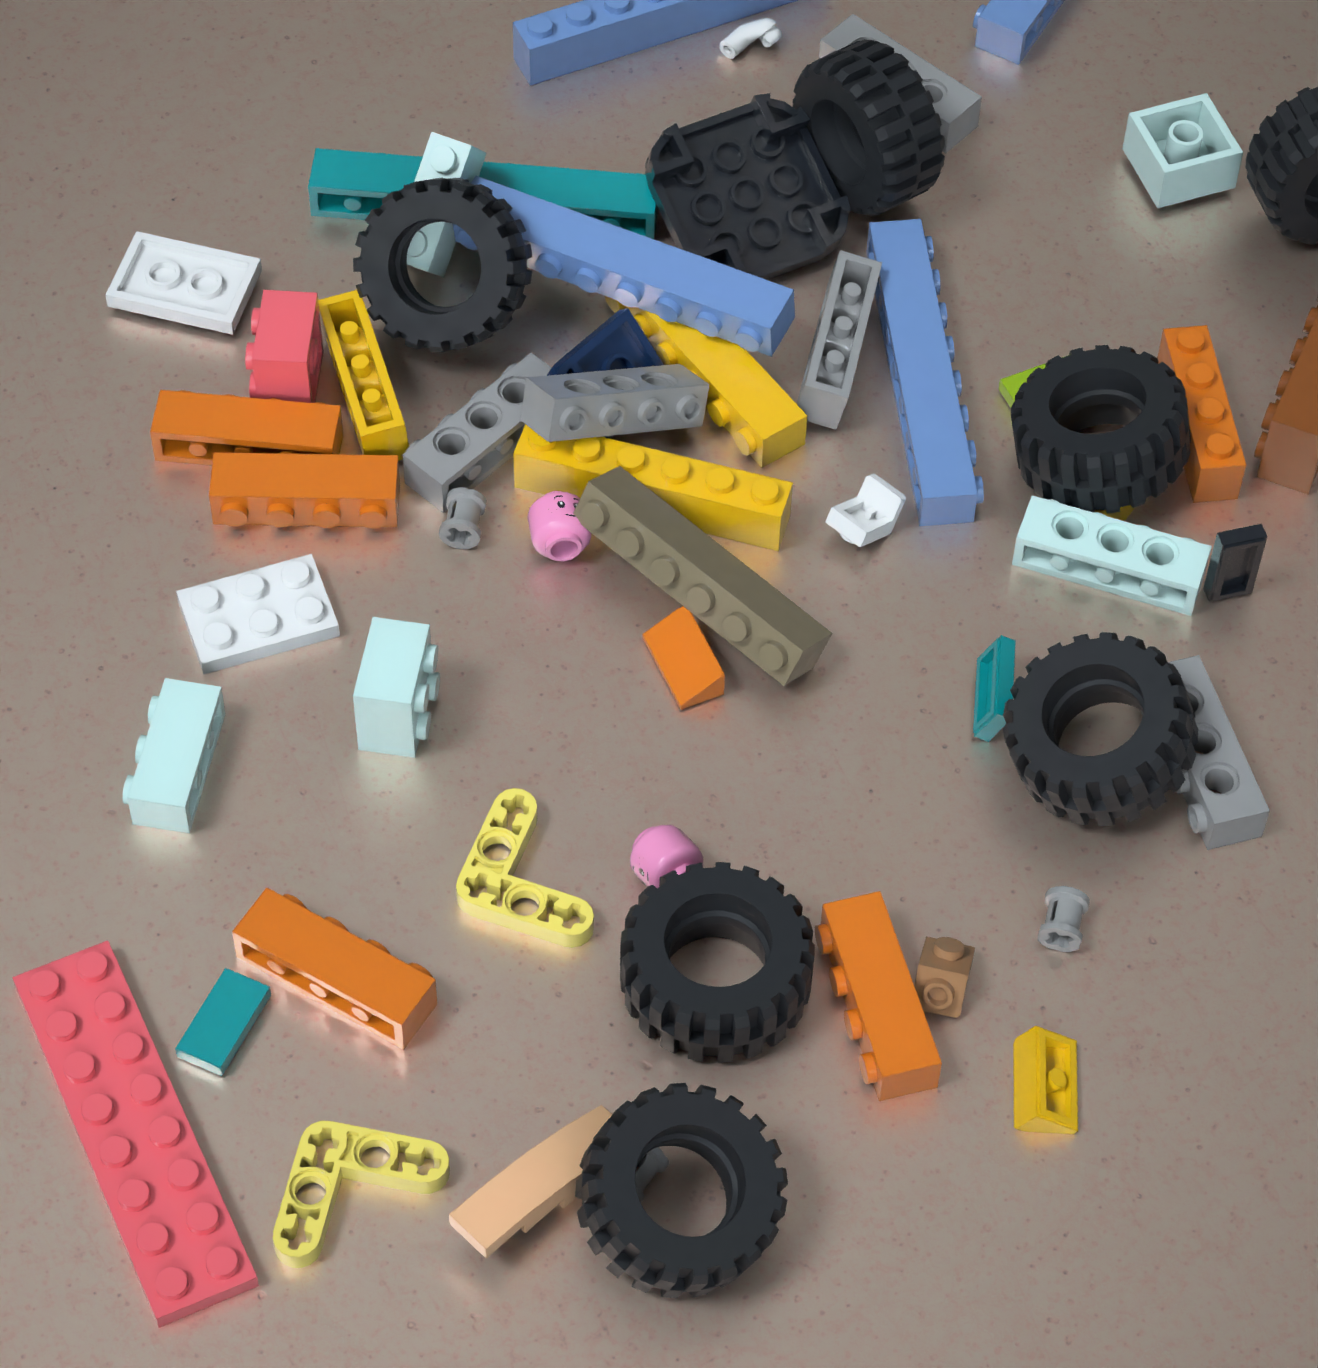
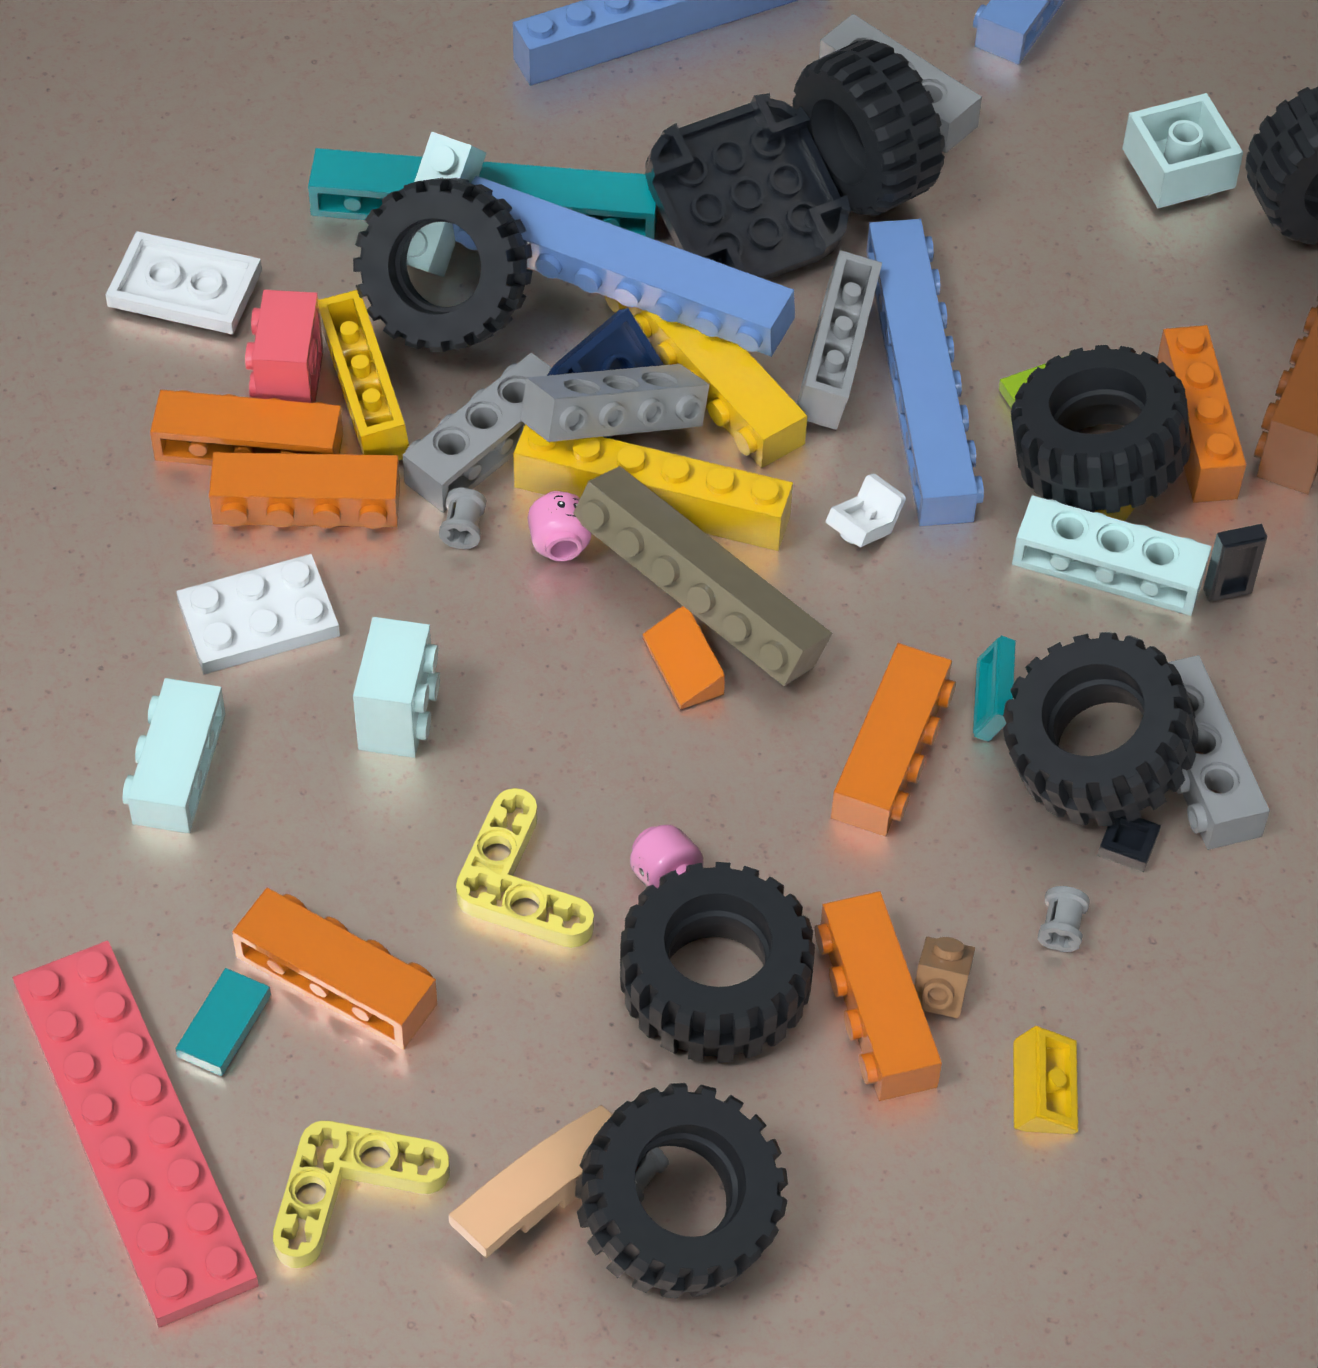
(749, 32): white arm -> none
(892, 740): none -> orange brick
(1129, 842): none -> black tile

